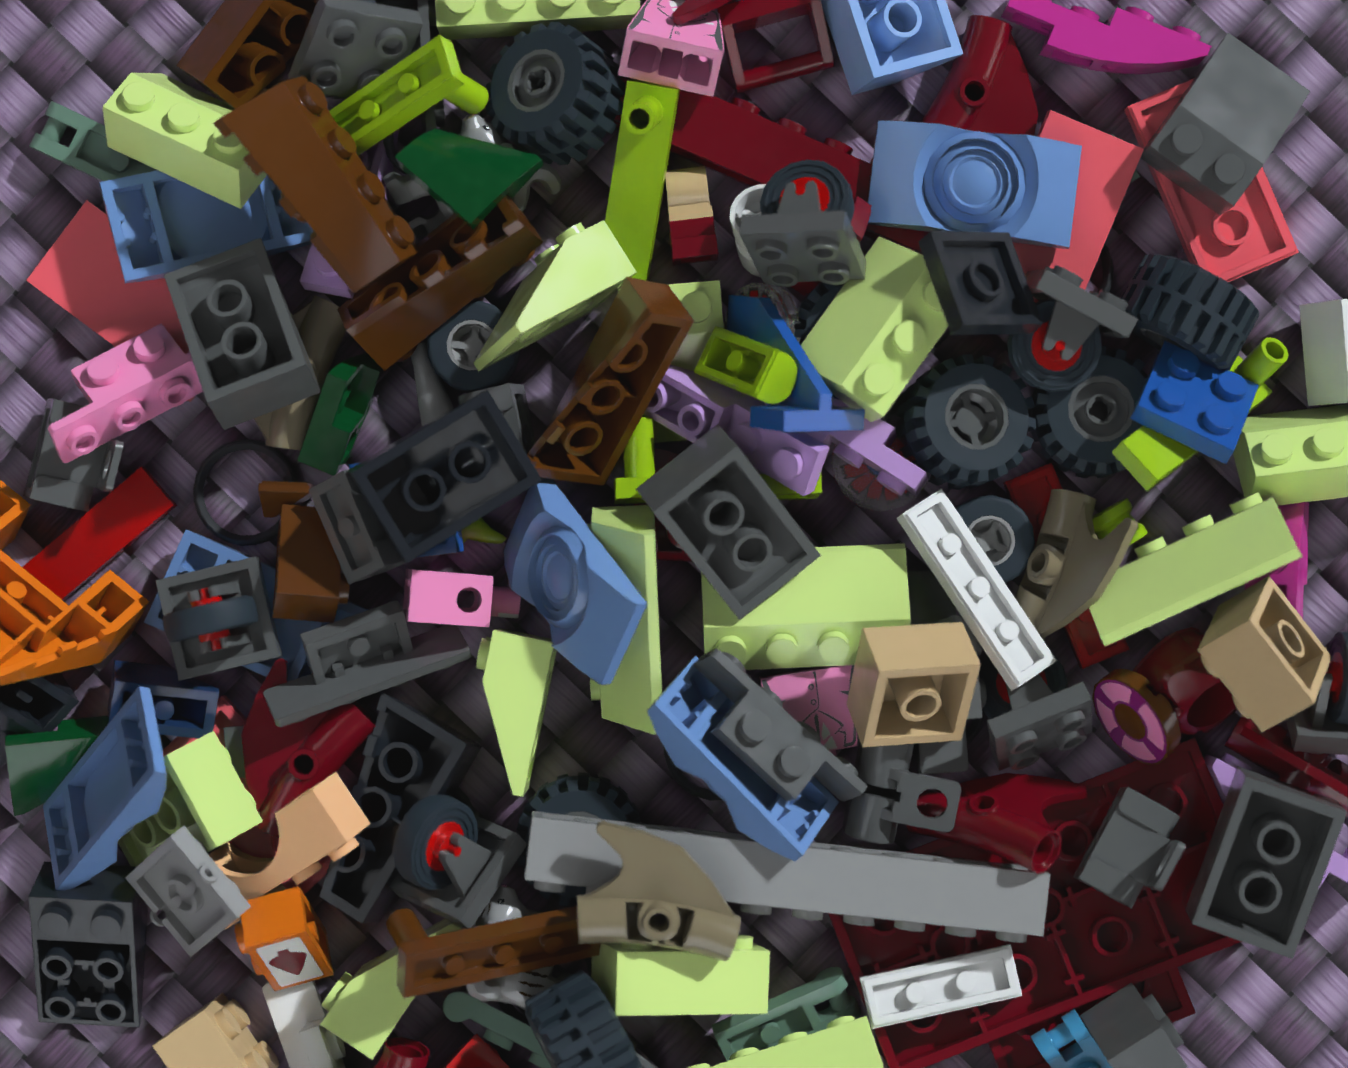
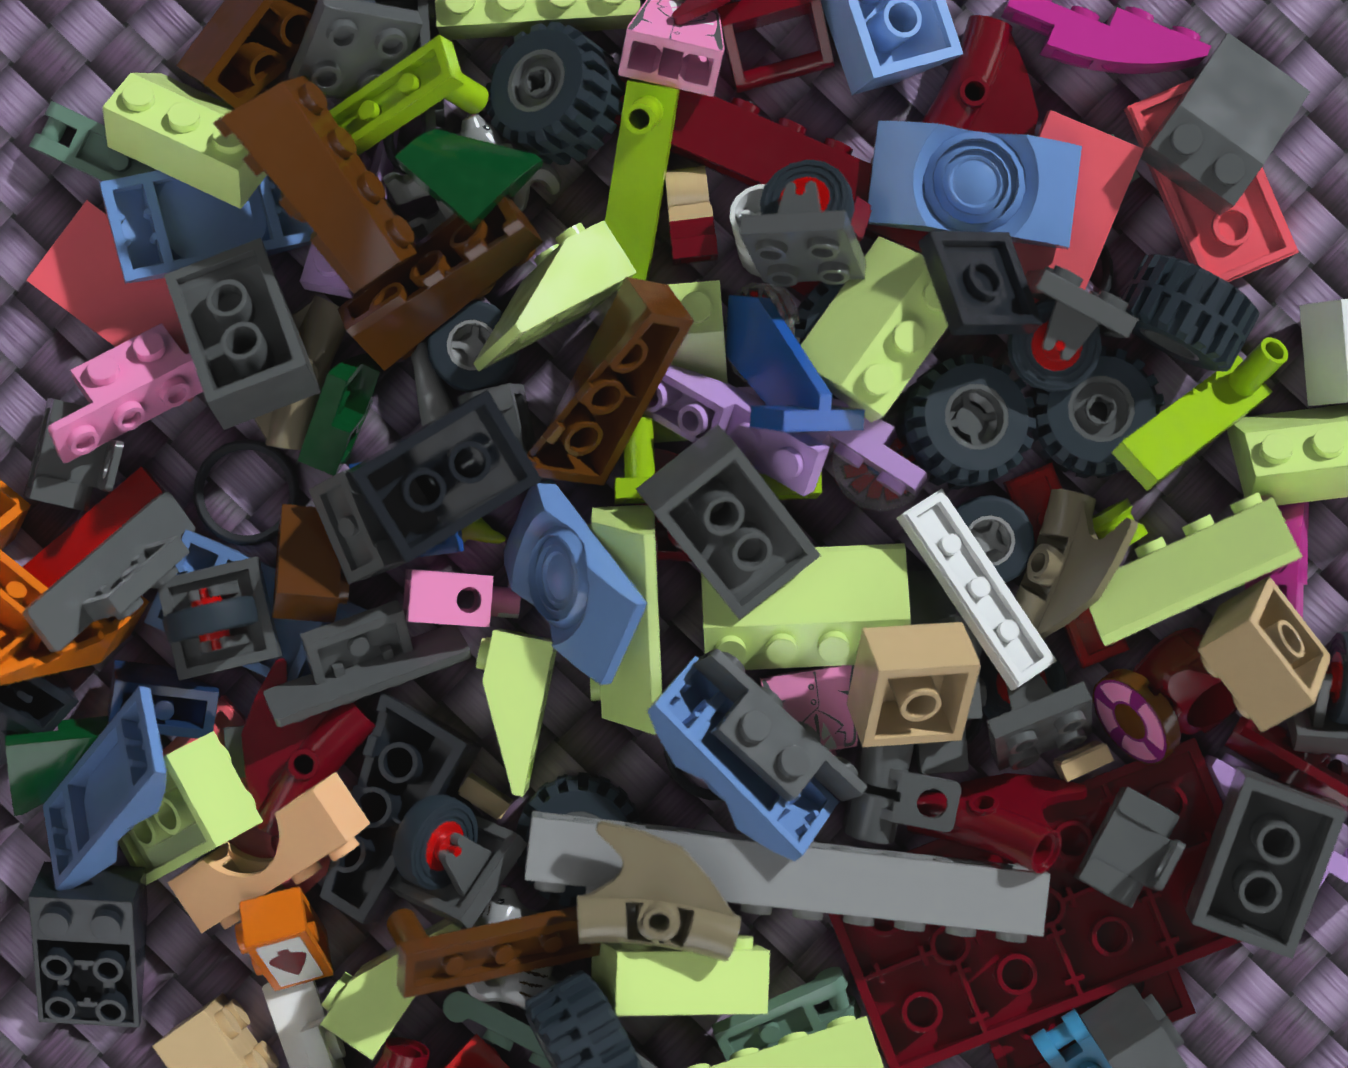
(113, 574): none -> dark grey bracket
(189, 889): light grey plate -> none
(276, 493): reddish brown slope -> none
(485, 796): none -> tan tile
(747, 366): lime brick -> none
(940, 986): white tile -> none
(1082, 760): none -> tan tile
(1194, 402): blue plate -> none

